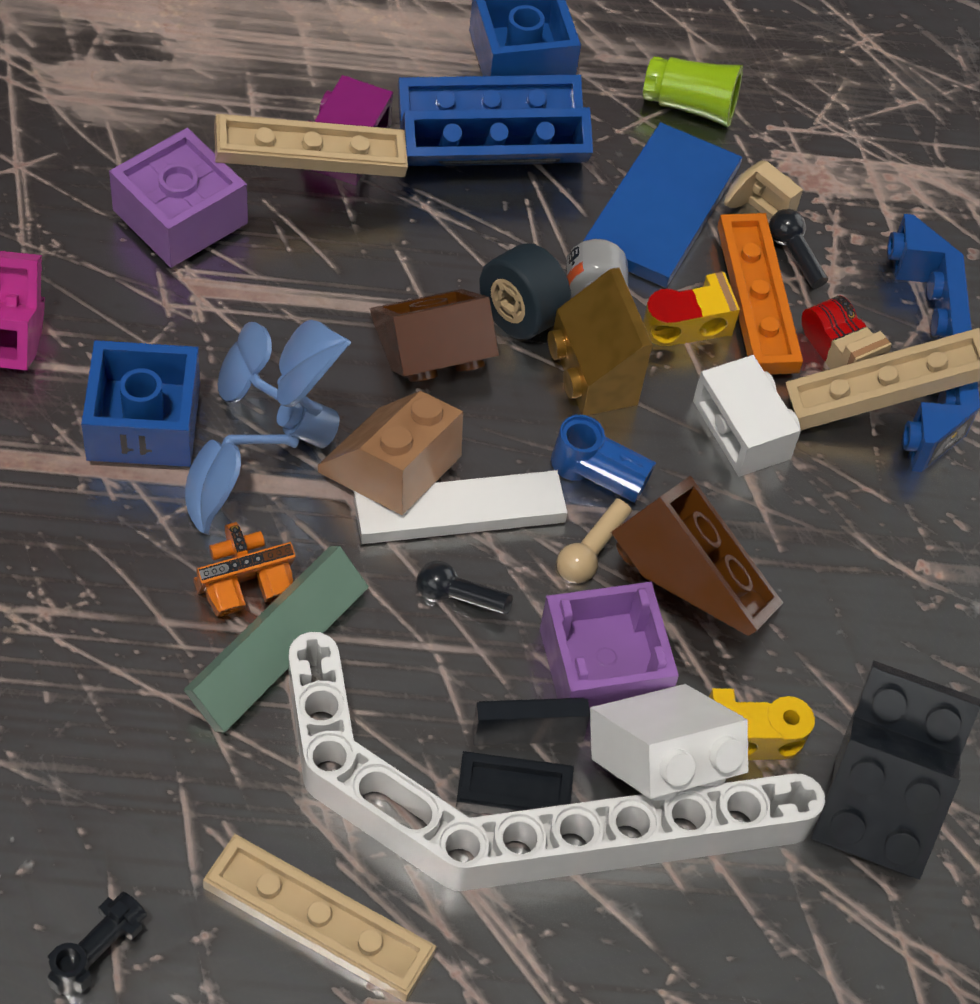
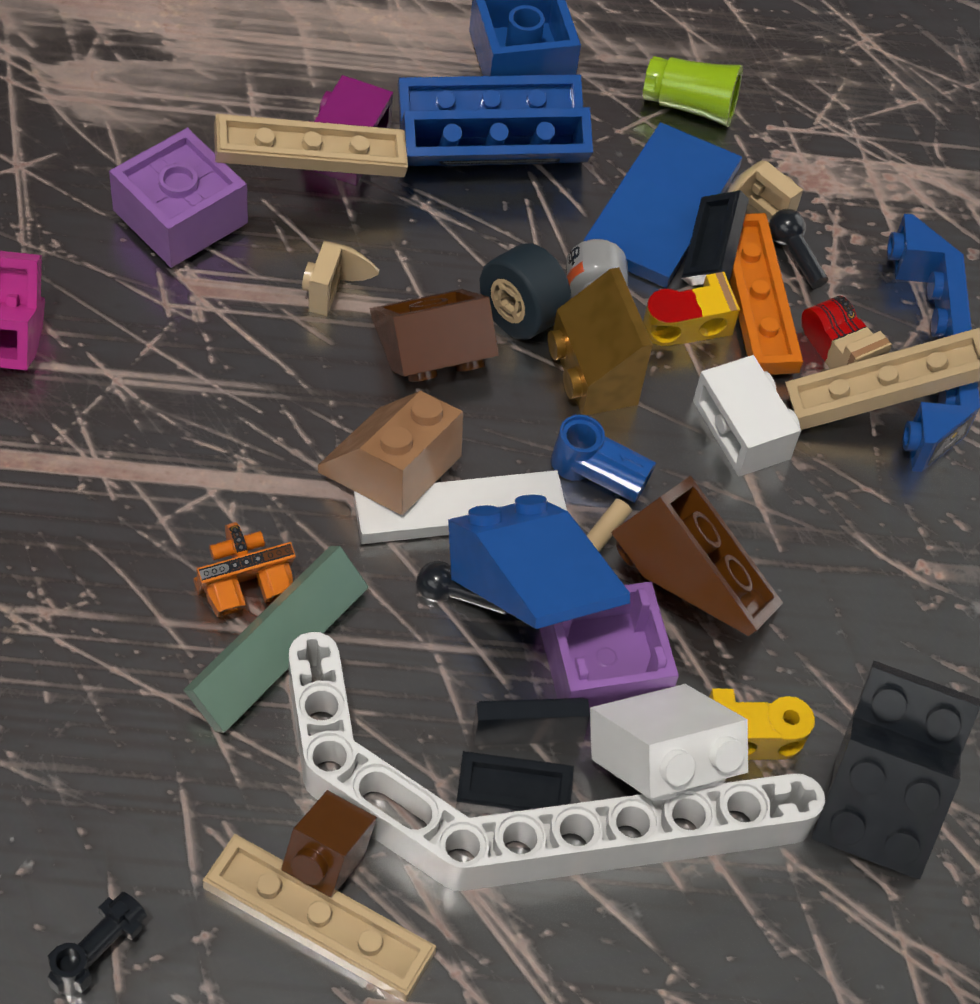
(141, 403): blue brick -> none
(302, 364): medium blue plant -> none
(328, 843): none -> reddish brown brick
(334, 264): none -> tan plate
(532, 562): none -> blue slope
(715, 236): none -> black tile

